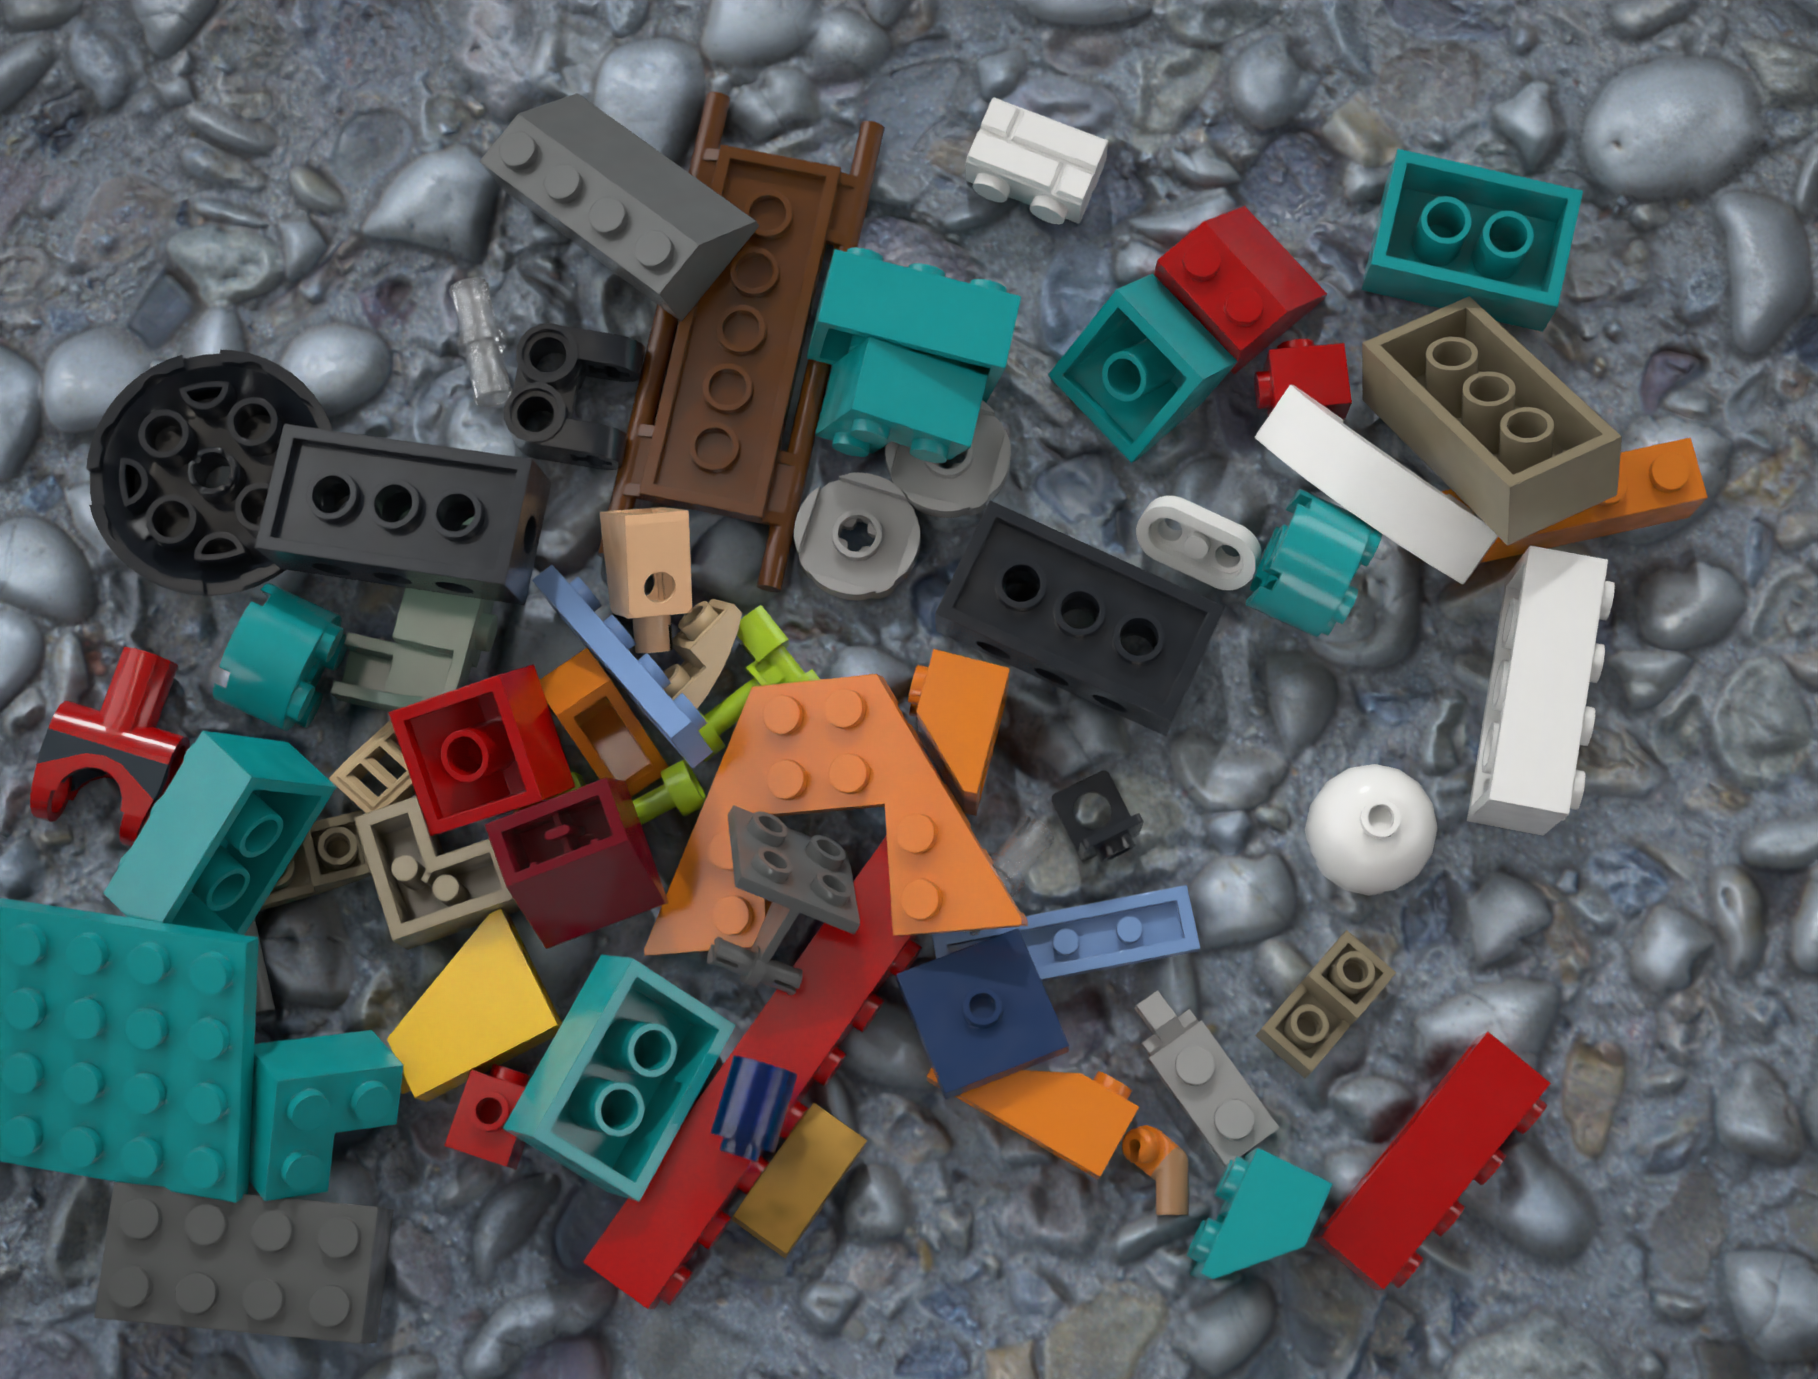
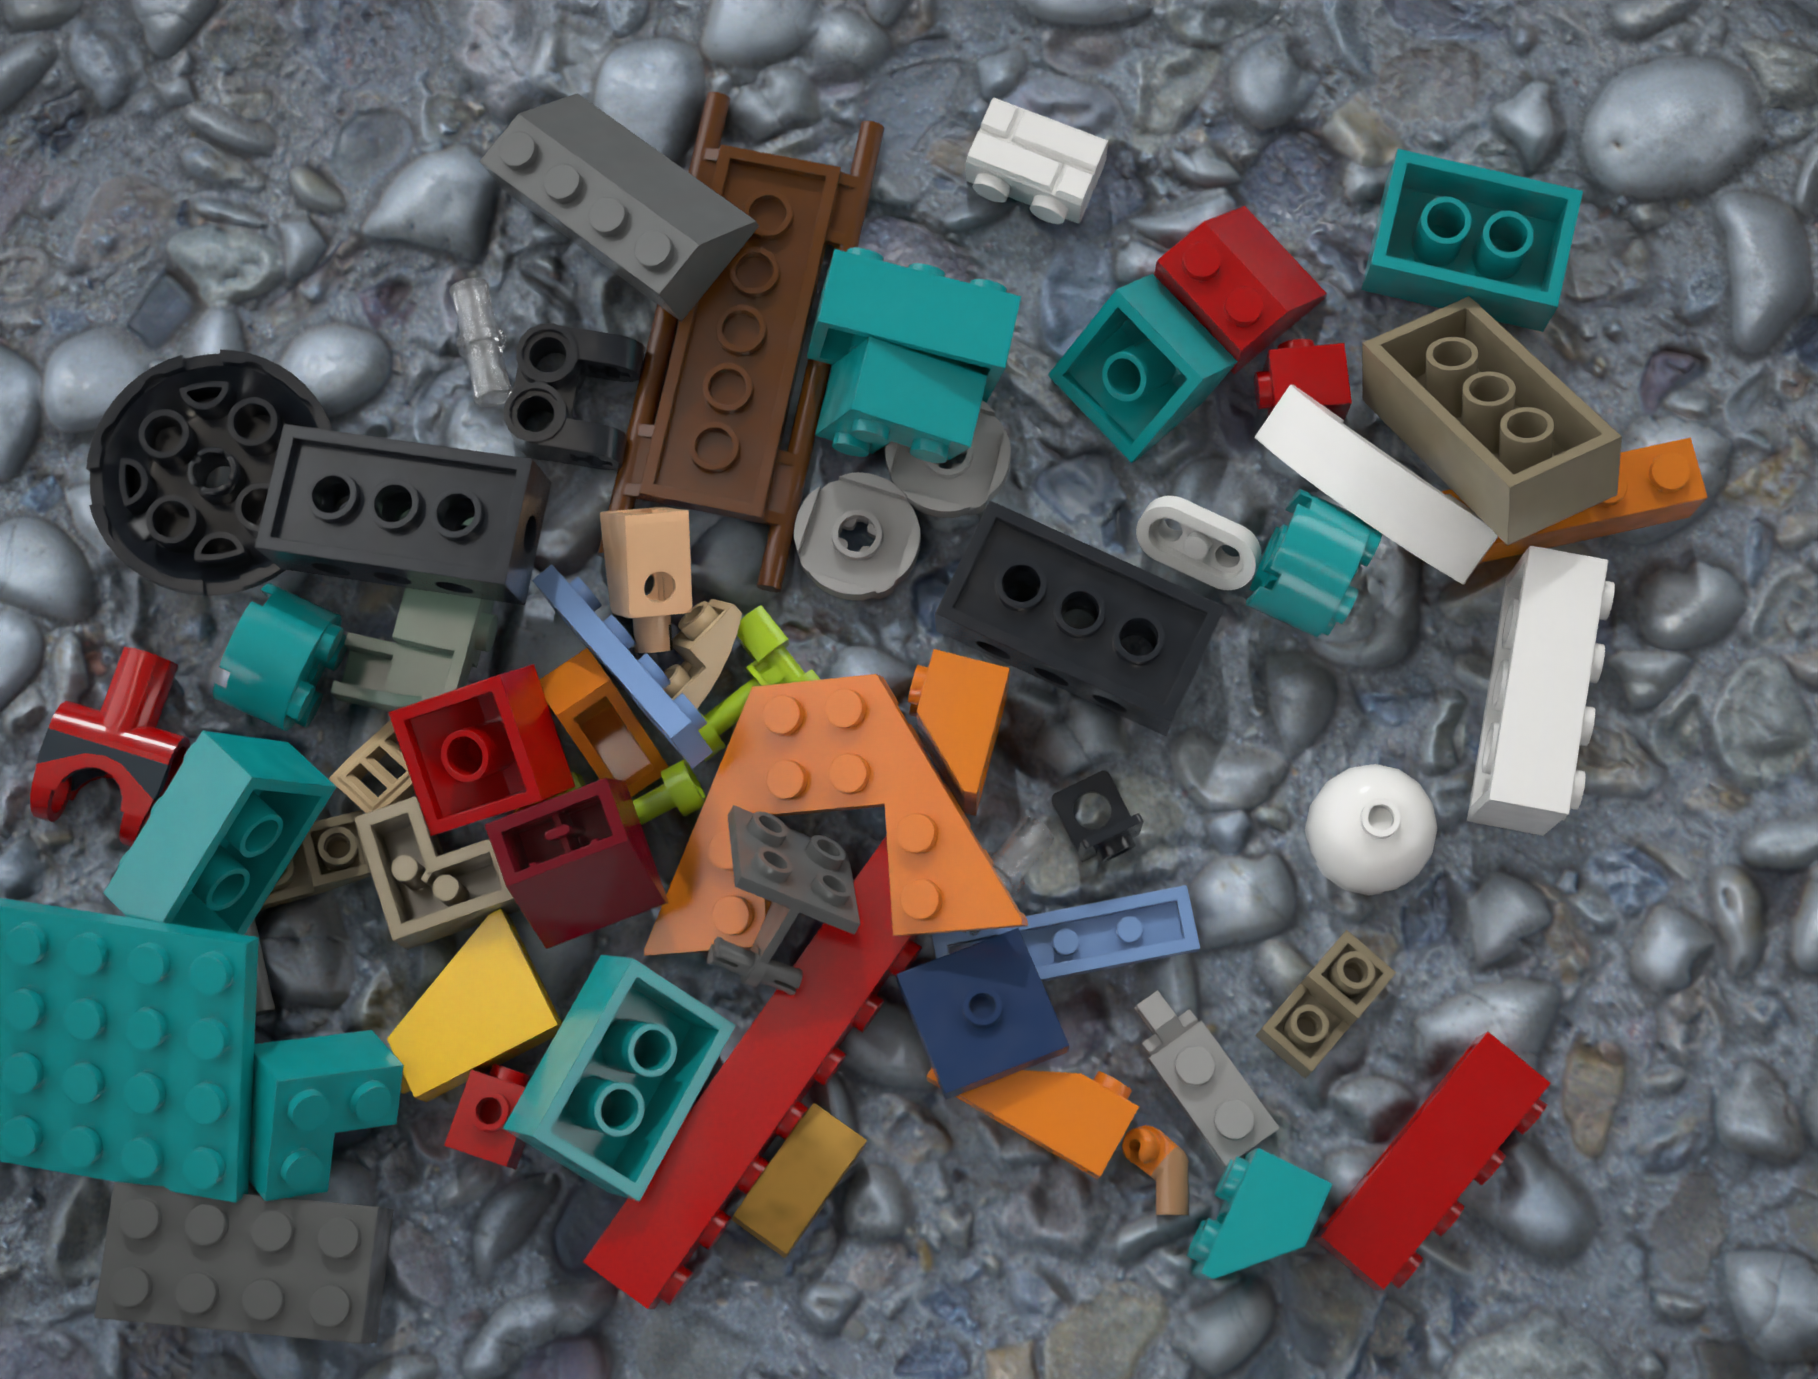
(752, 1107): clear blue brick -> none

